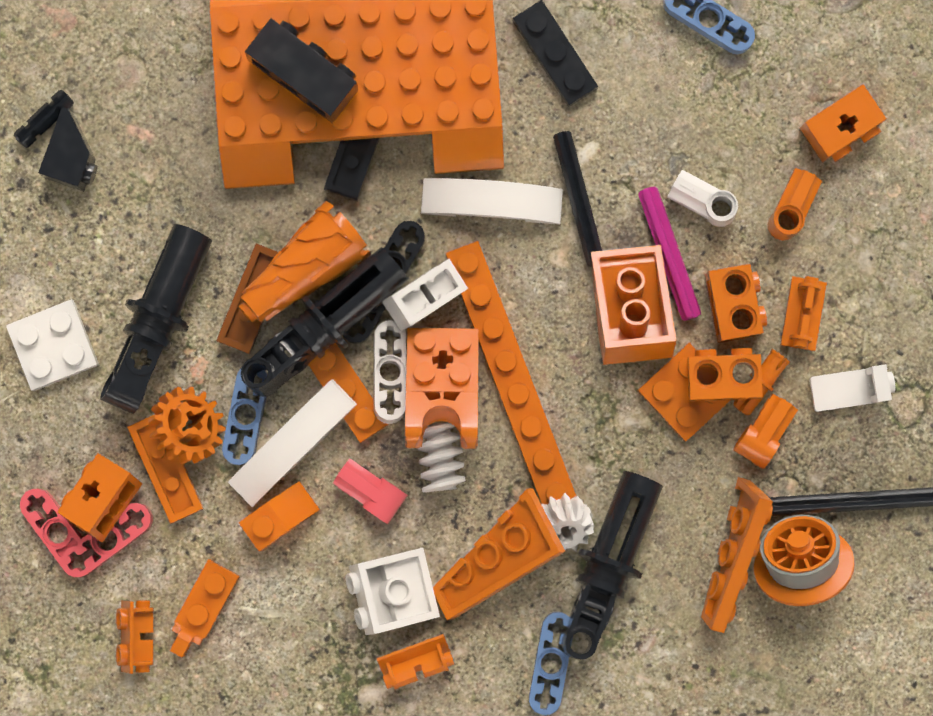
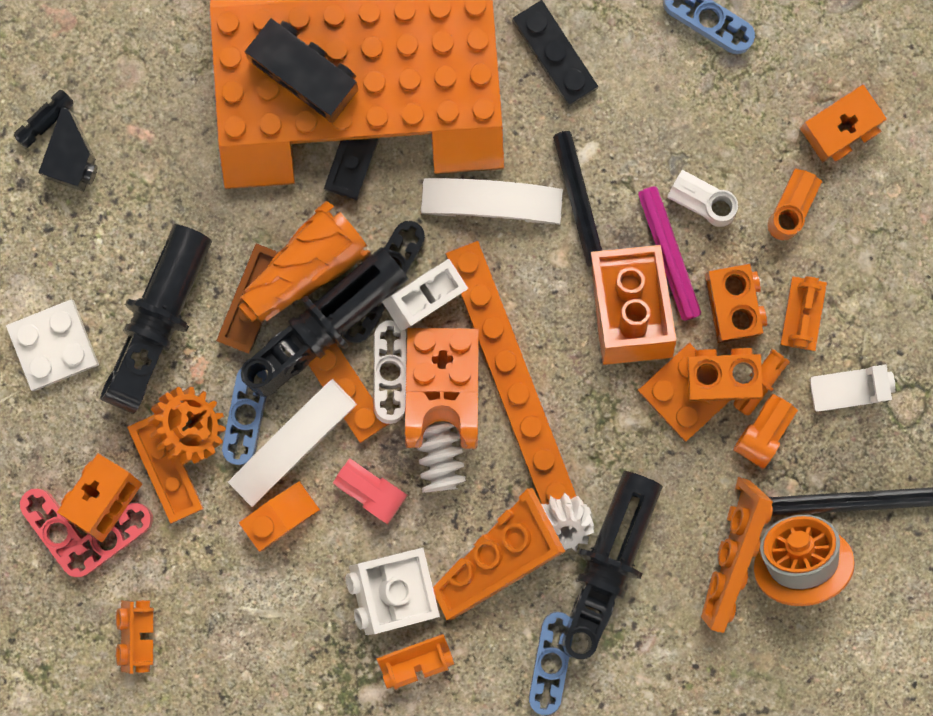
(203, 606): orange hinge -> none

